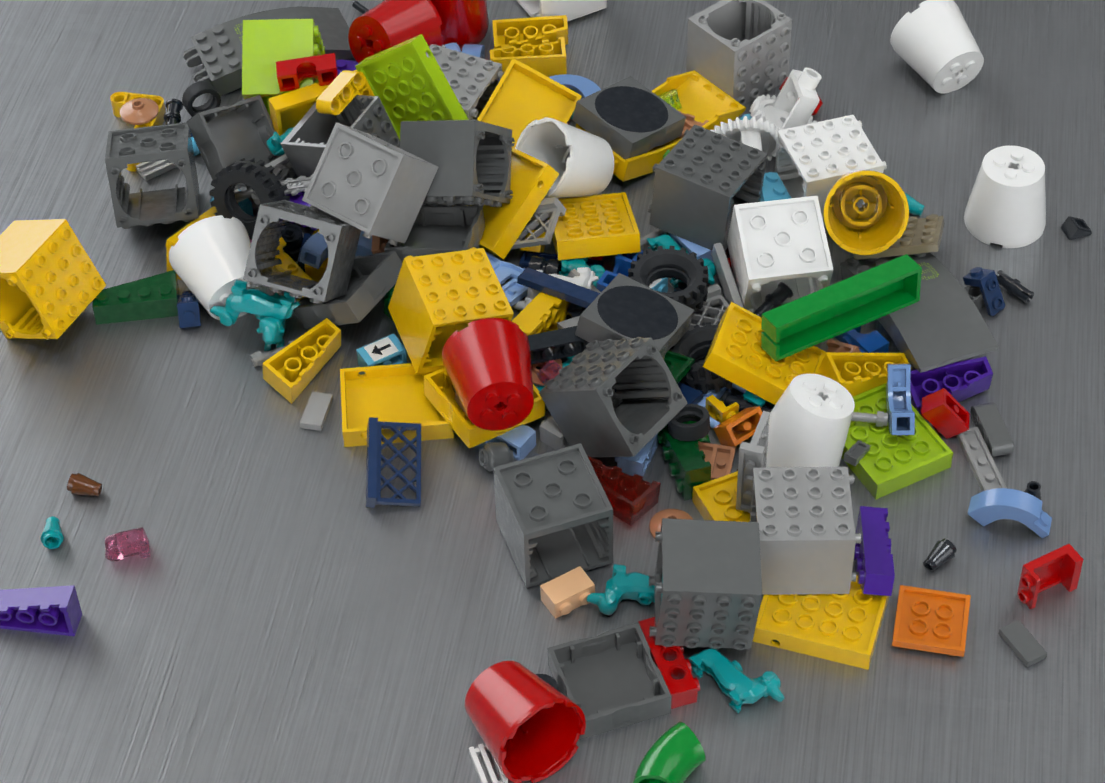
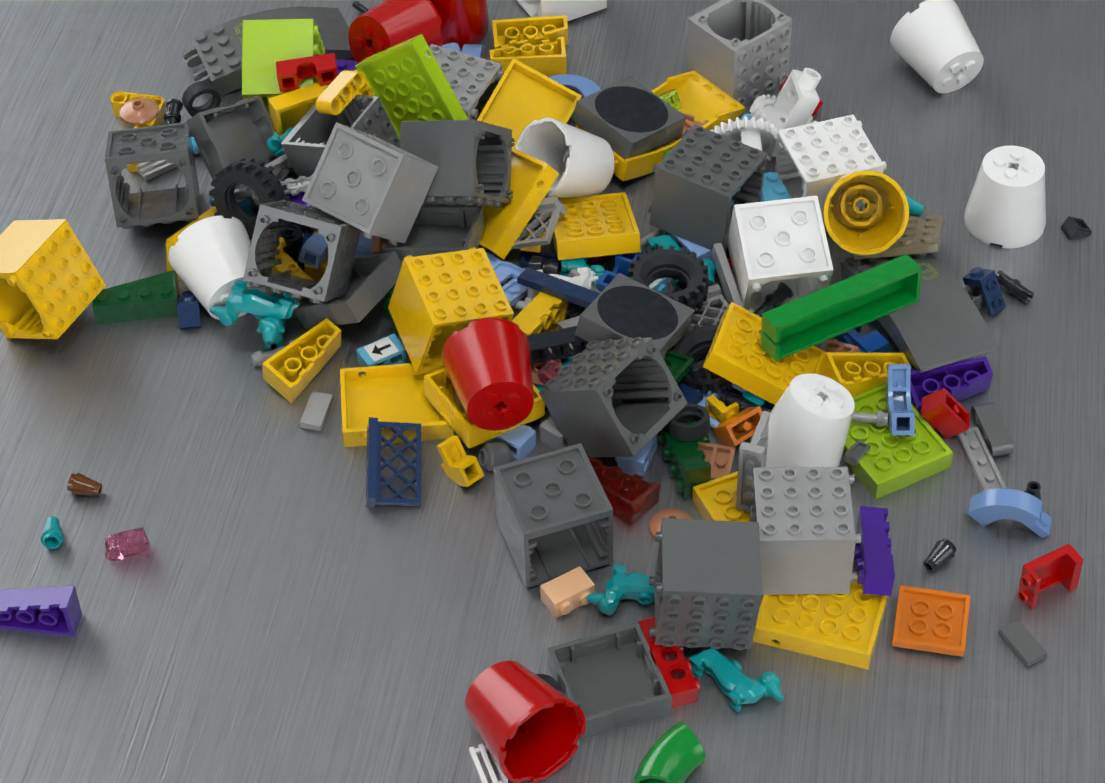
(457, 465): none -> yellow brick

